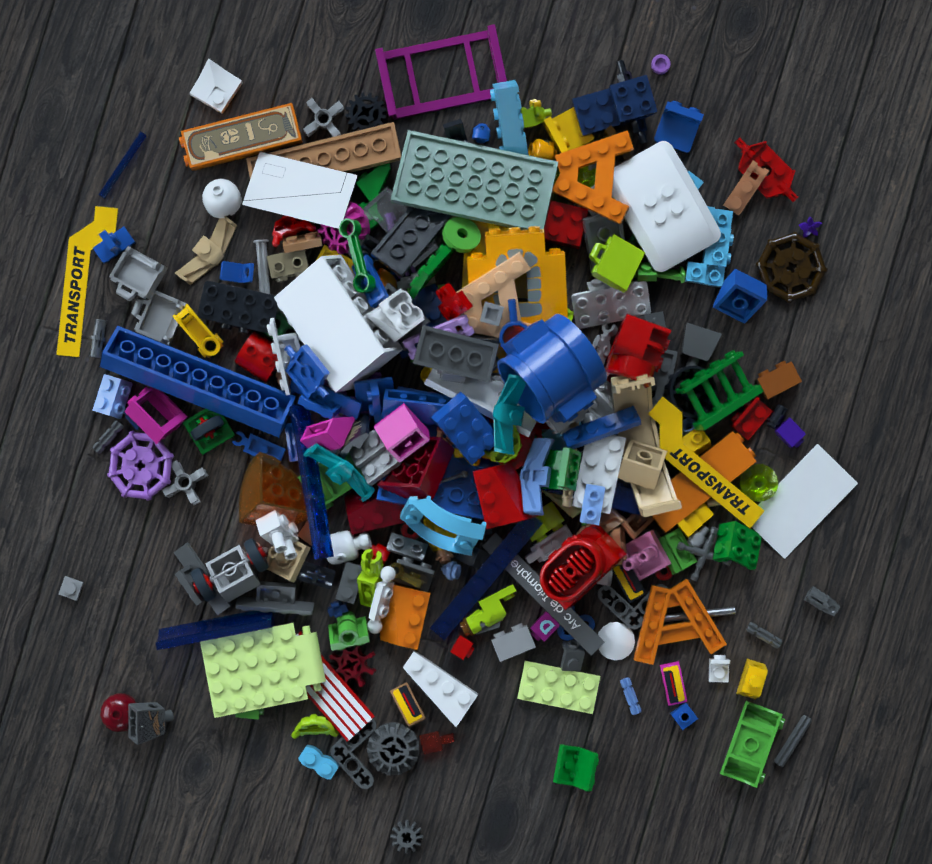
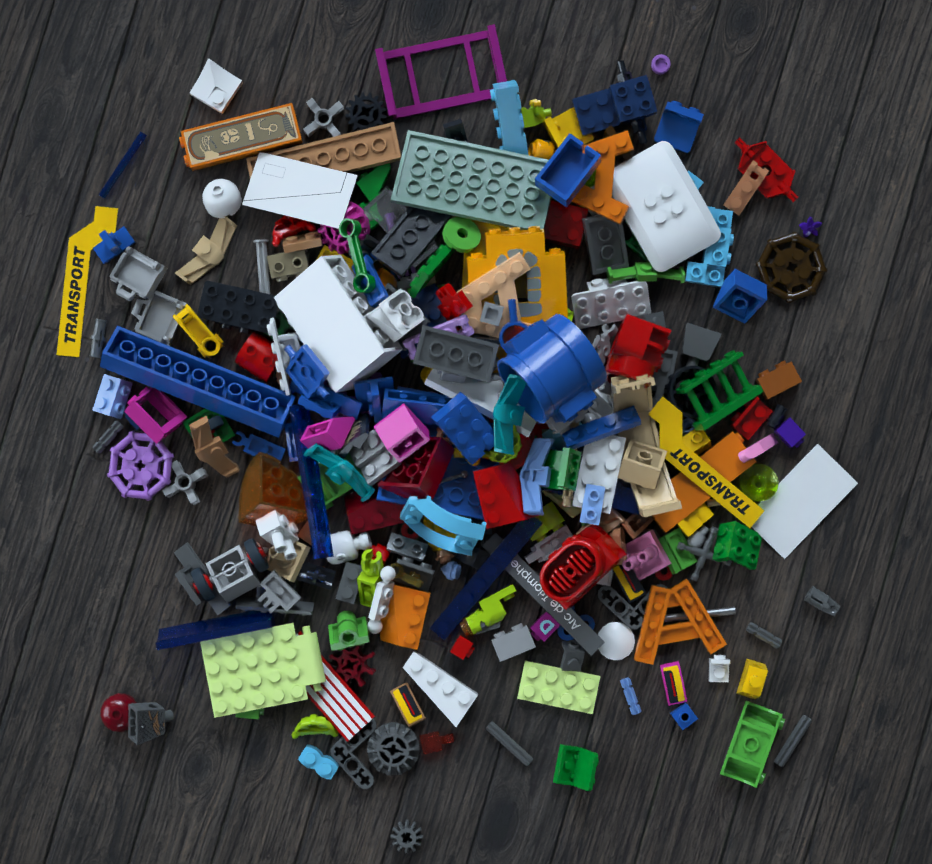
(71, 588): light grey plate -> none
(211, 449): none -> medium nougat plate
(236, 272): blue bracket -> none
(278, 592): none -> light grey hinge
(337, 608): dark blue plate -> none
(480, 135): blue connector -> none
(509, 743): none -> dark grey axle
(568, 170): none -> blue piece
(616, 263): lime piece -> none
(757, 448): none -> bright pink piece

